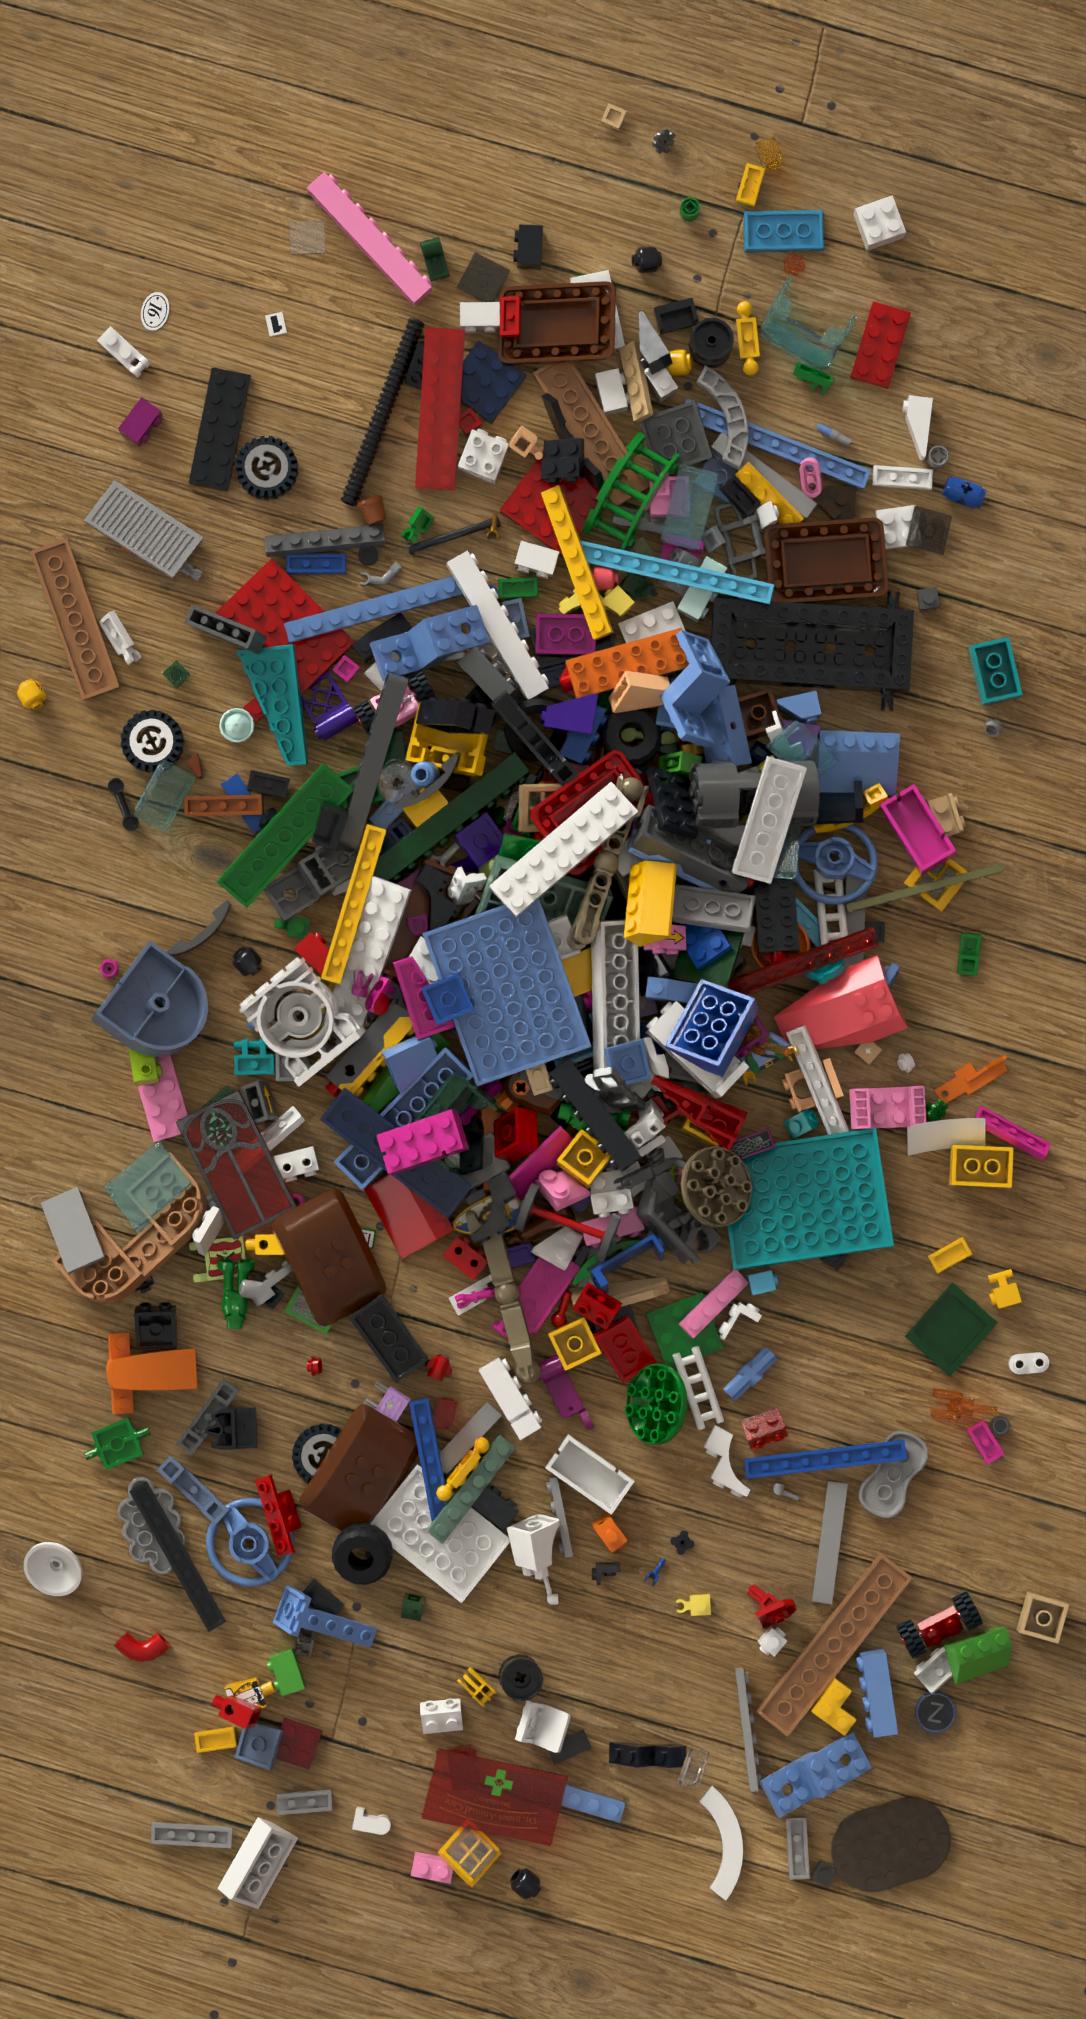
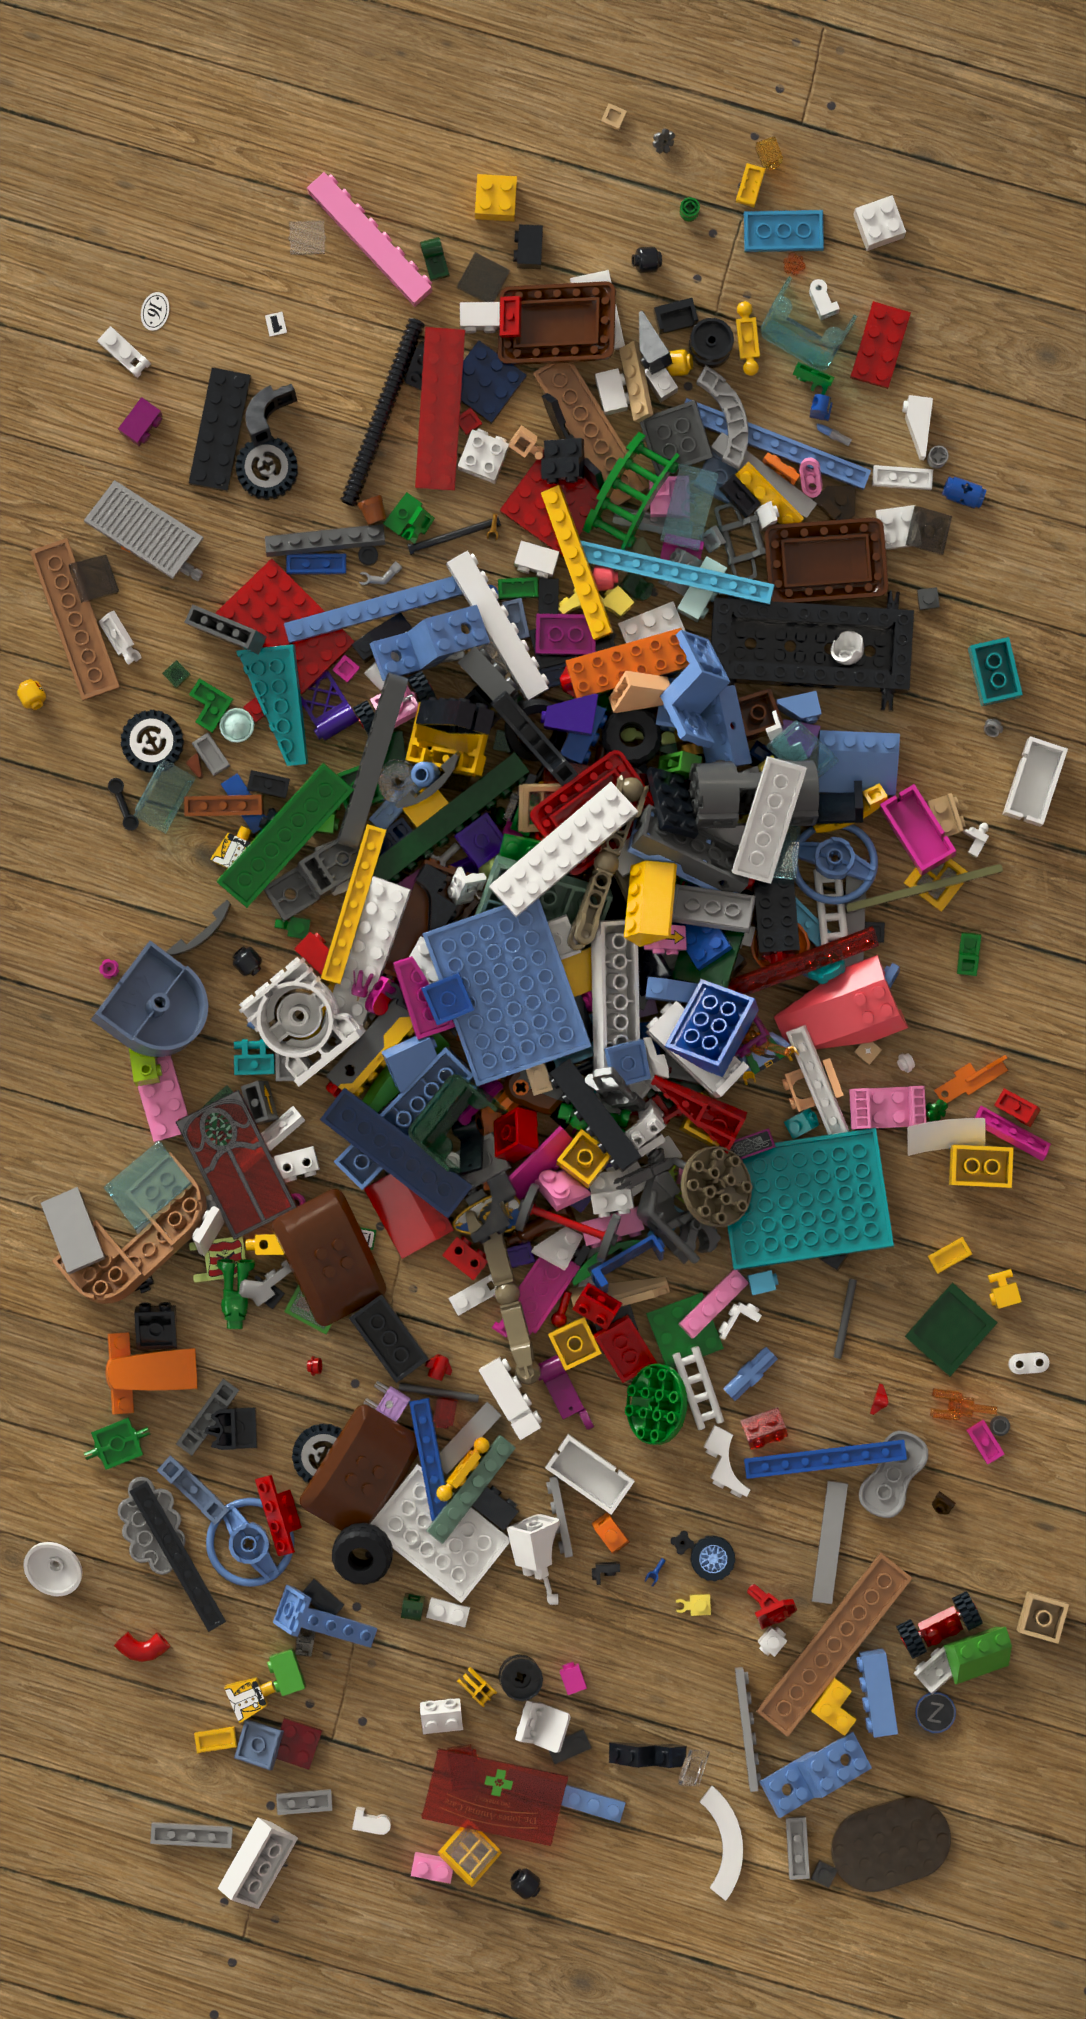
(93, 578): none -> clear smoke tile
(210, 754): none -> light grey tile
(215, 704): none -> green plate
(231, 847): none -> torso
(244, 1713): red torso -> none
(262, 406): none -> black arch
(330, 826): black panel -> none
(402, 513): none -> green plate
(417, 924): magenta tile -> none
(422, 1142): dark pink piece -> none
(438, 1392): none -> dark grey bar
(448, 1612): none -> white plate
(474, 1297): dark pink piece -> none
(495, 197): none -> yellow brick
(548, 596): none -> black plate
(572, 1678): none -> dark pink brick
(712, 1558): none -> black wheel
(778, 1489): light grey hand -> none
(787, 472): none -> orange plate
(821, 300): none -> white leg
(821, 407): none -> blue leg
(845, 1318): none -> dark grey bar
(848, 648): none -> white hair
(880, 1400): none -> red piece
(942, 1504): none -> dark brown plate
(979, 838): none -> white piece
(1017, 1107): none -> red plate
(1035, 781): none -> white piece

